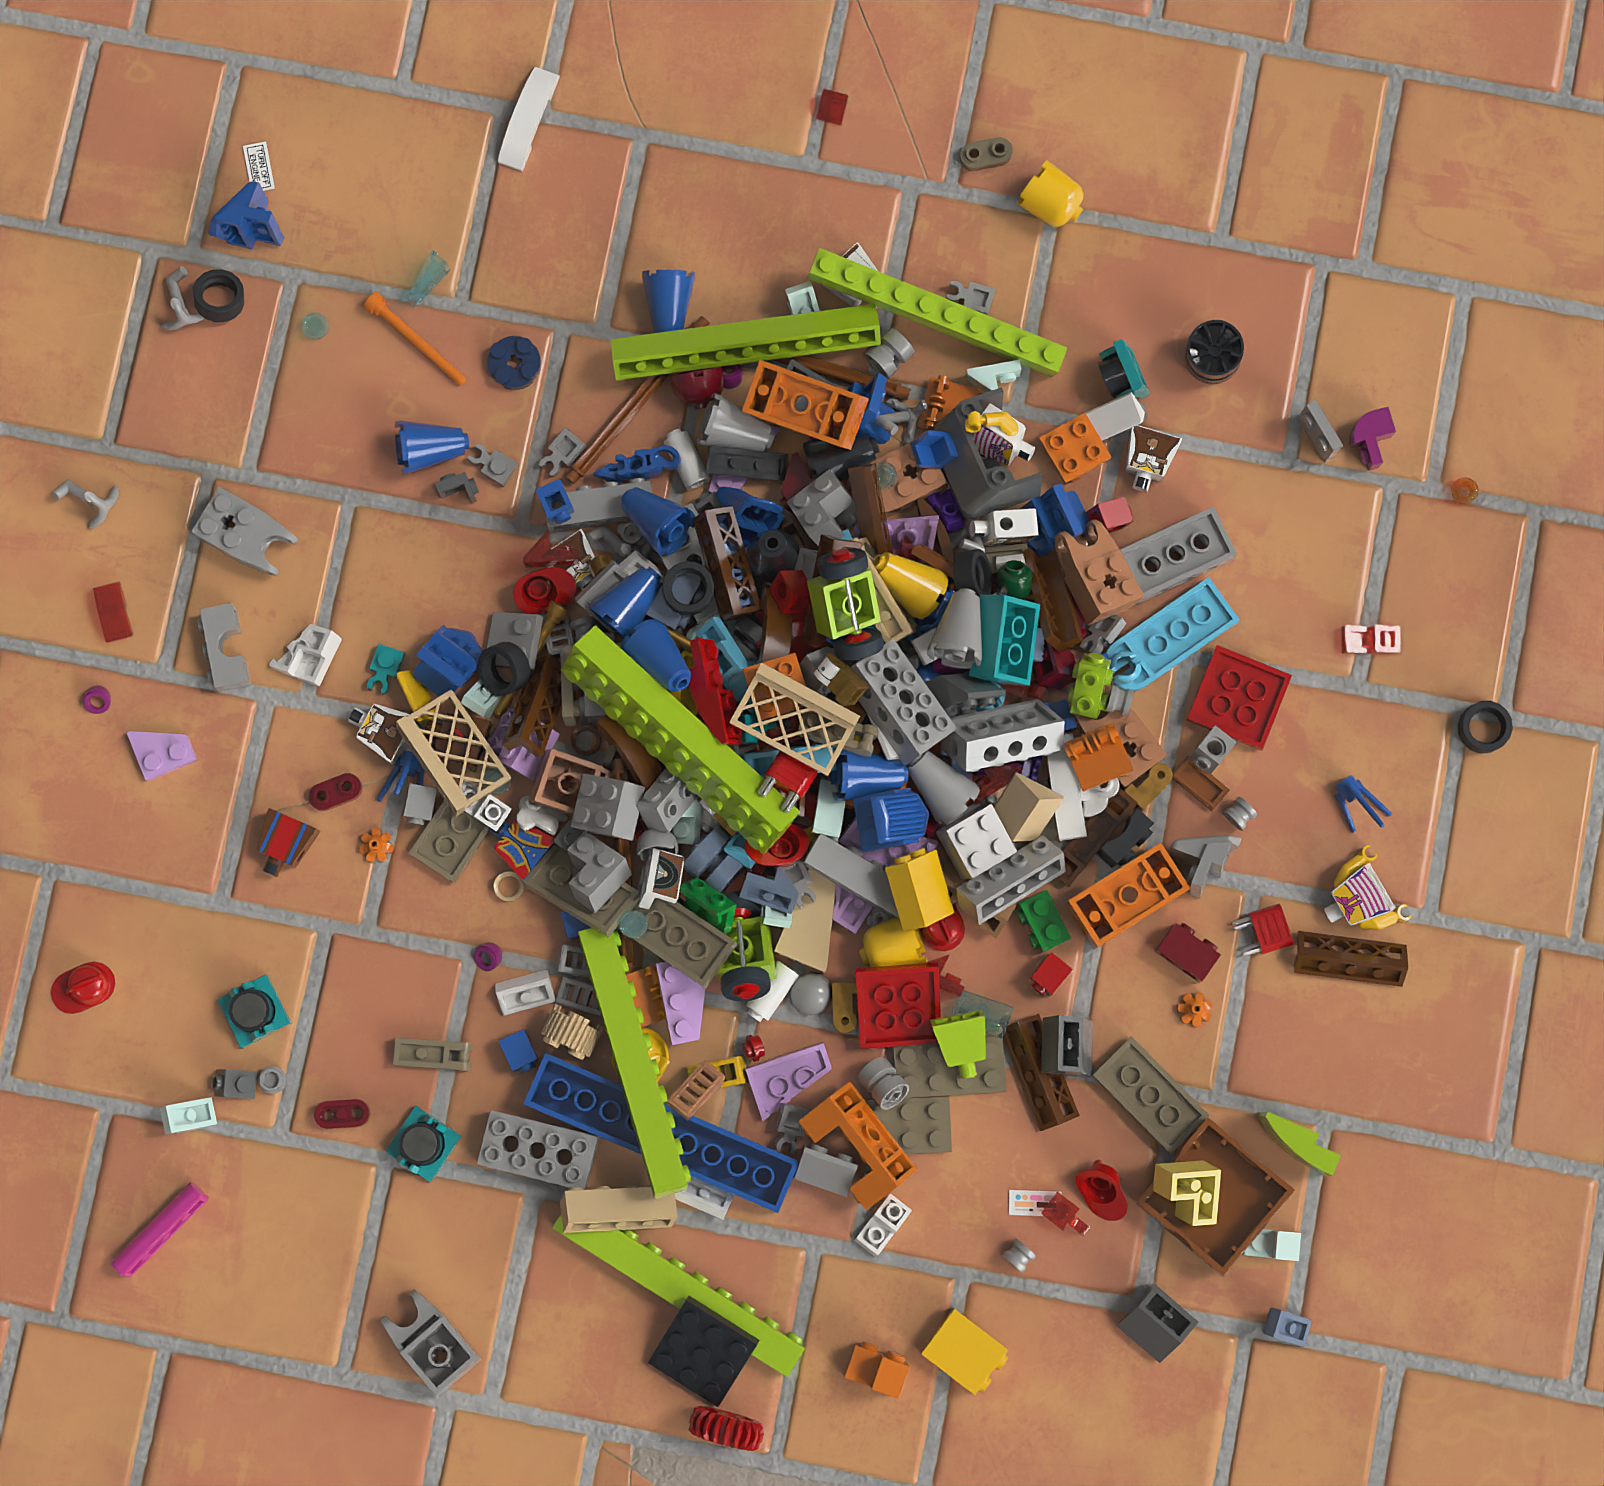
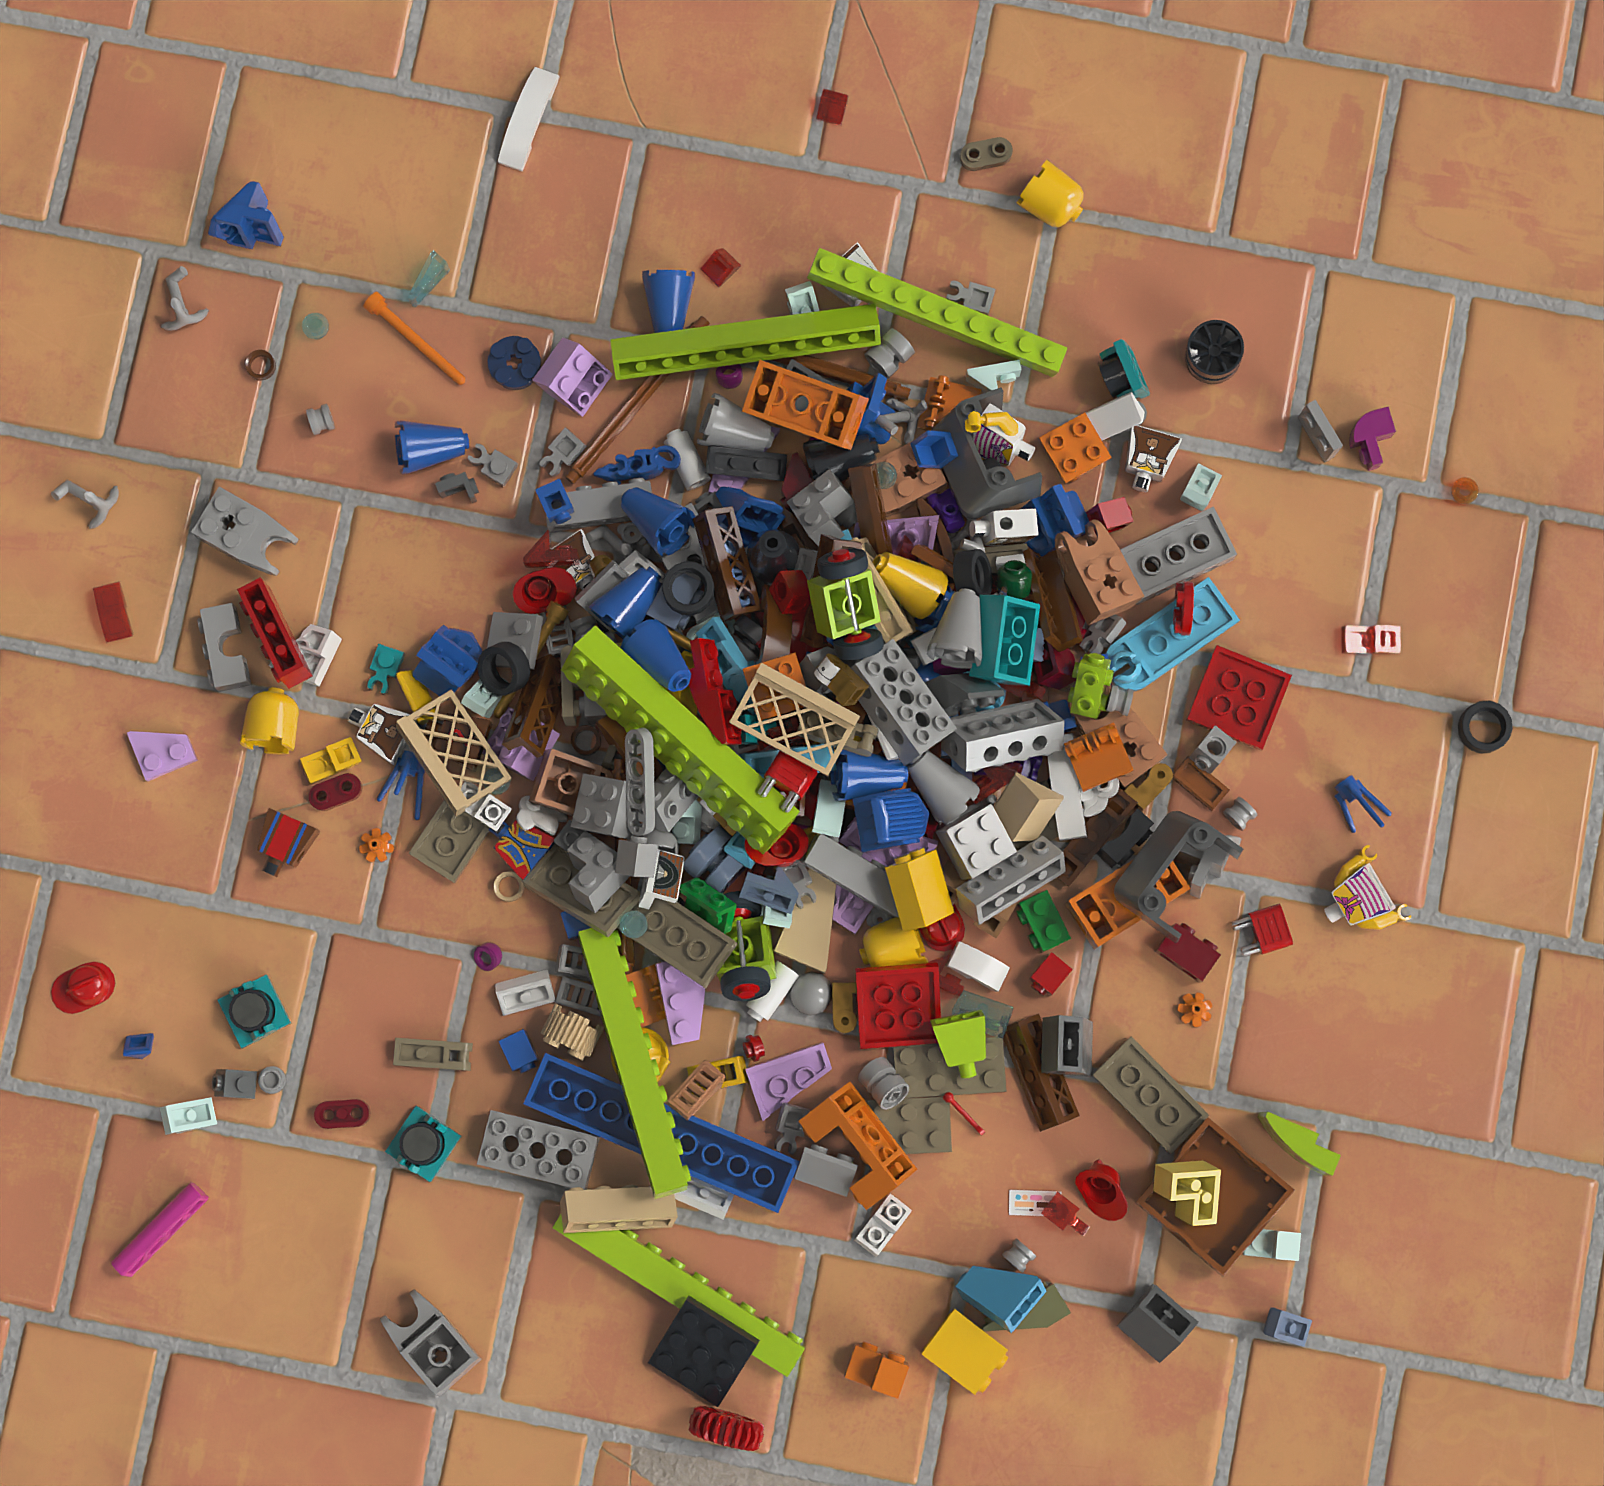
(97, 691): magenta piece -> none
(138, 1045): none -> blue slope
(220, 313): black tyre -> none
(257, 353): none -> reddish brown piece
(259, 165): white sticker -> none
(270, 722): none -> yellow cylinder
(274, 633): none -> red brick
(320, 419): none -> light grey wheel
(330, 761): none -> yellow slope
(419, 803): light grey brick -> none
(572, 376): none -> lavender slope
(636, 857): none -> light grey brick
(643, 782): none -> light grey beam
(698, 386): dark red cylinder -> none
(720, 266): none -> clear red slope
(949, 1098): none -> red hinge
(978, 966): none -> white slope
(1001, 1294): none -> dark azure slope
(1044, 1314): none -> olive slope
(1136, 885): none -> dark grey windscreen
(1185, 601): none -> red tile
(1200, 487): none -> light aqua slope
(1351, 963): reddish brown fence -> none

